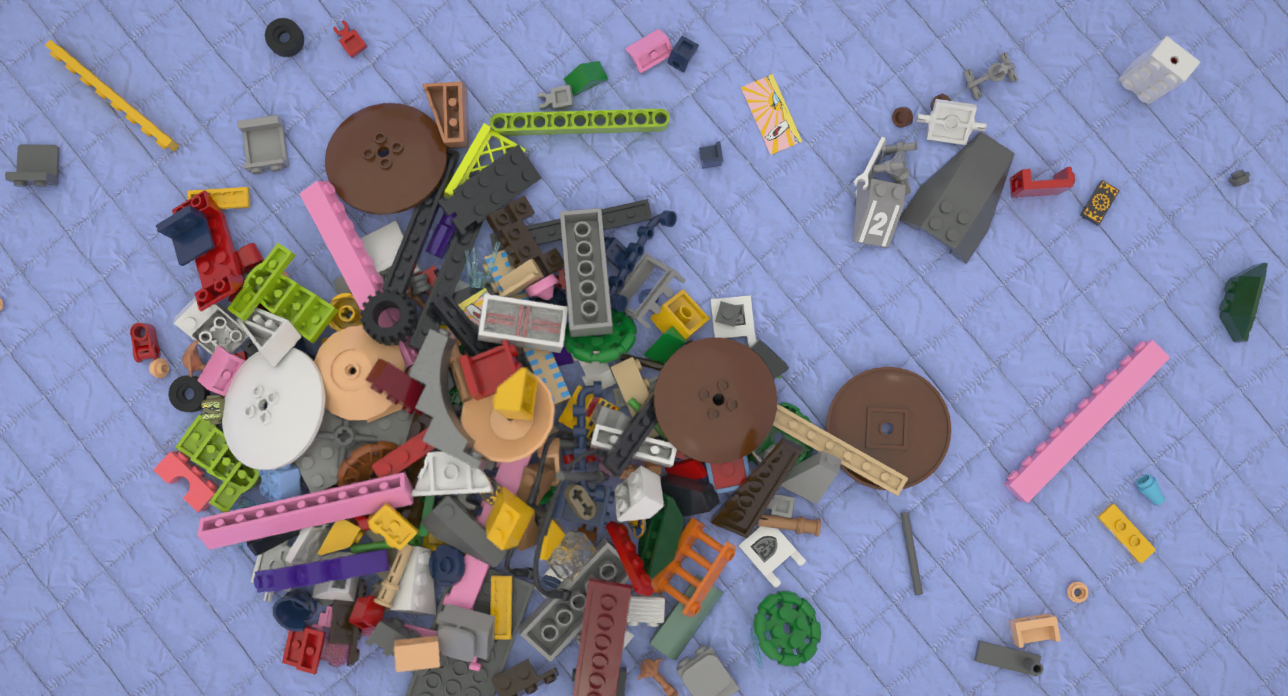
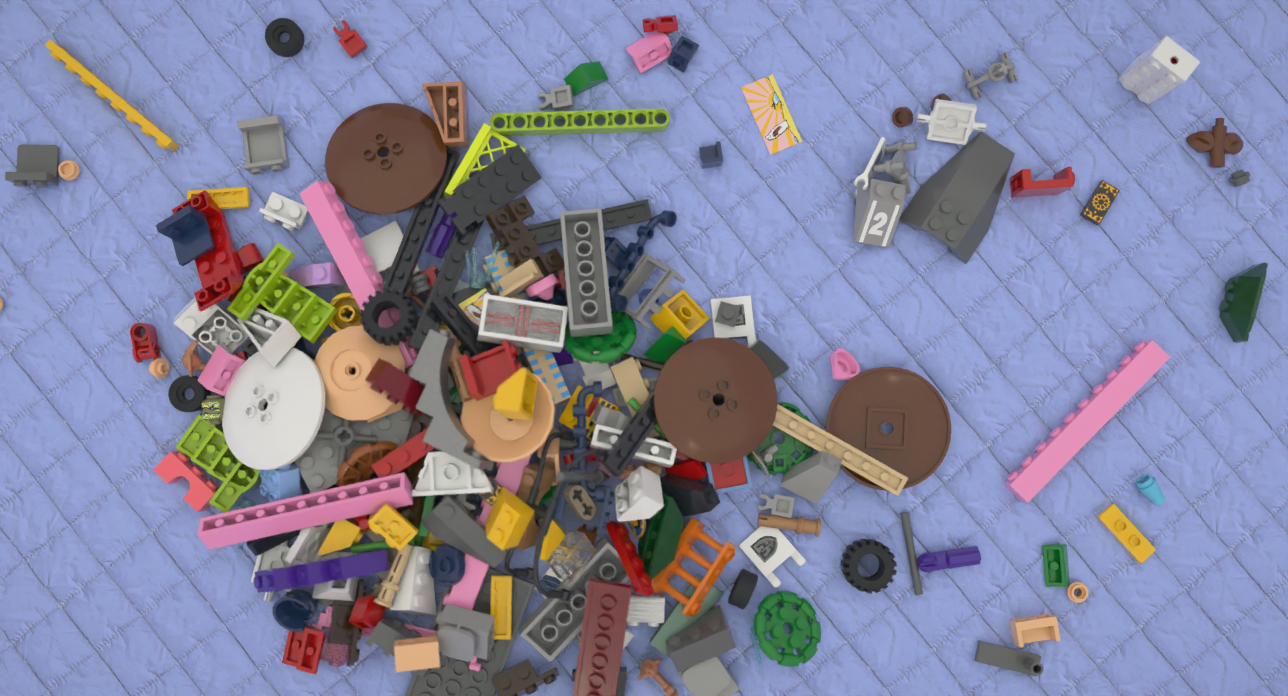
(69, 170): none -> light nougat plate
(286, 211): none -> white bracket
(318, 276): none -> lavender slope
(663, 24): none -> red plate
(701, 640): none -> dark grey wedge
(743, 589): none -> black tyre
(752, 497): dark brown wing -> none
(843, 365): none -> bright pink piece
(884, 572): none -> black tyre
(949, 559): none -> dark purple piece
(1056, 565): none -> green slope
(1216, 143): none -> reddish brown plant

